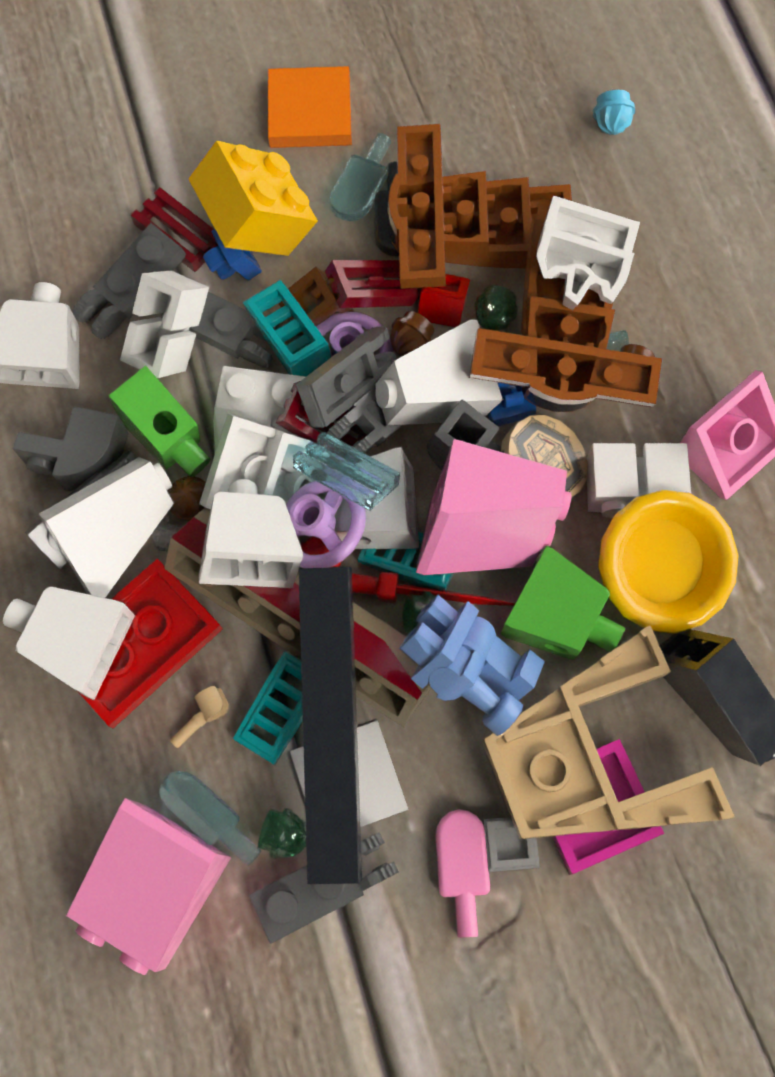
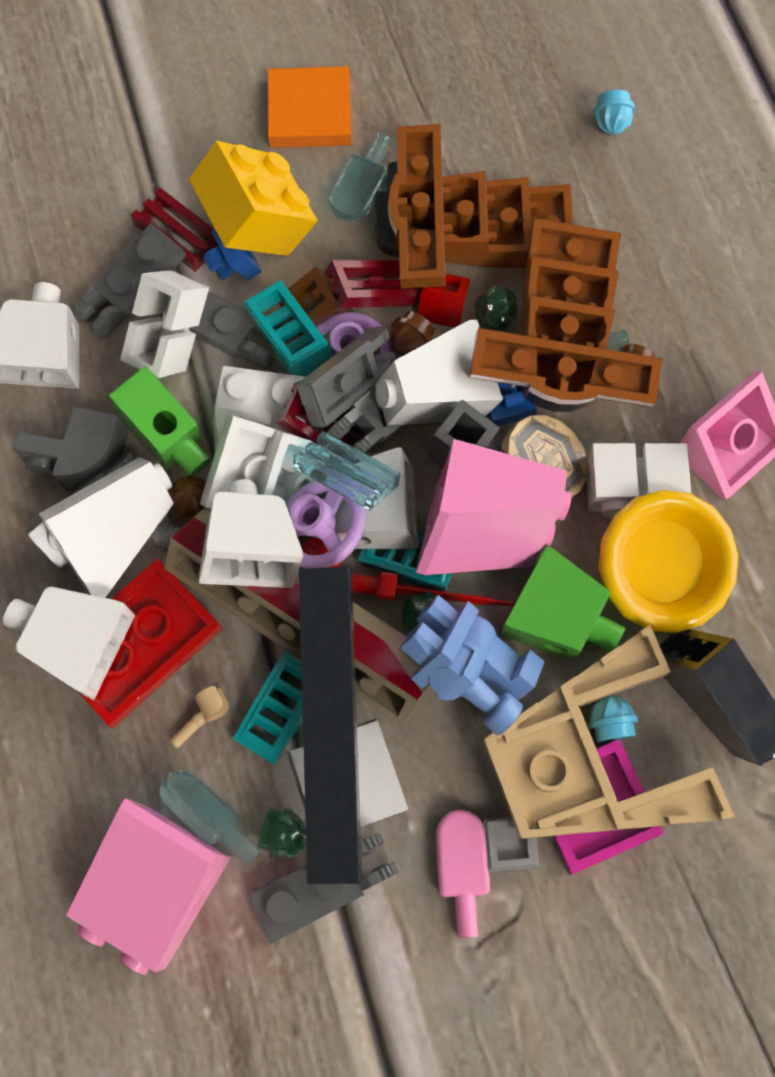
(586, 250): white plate -> none
(612, 719): none -> medium azure plate

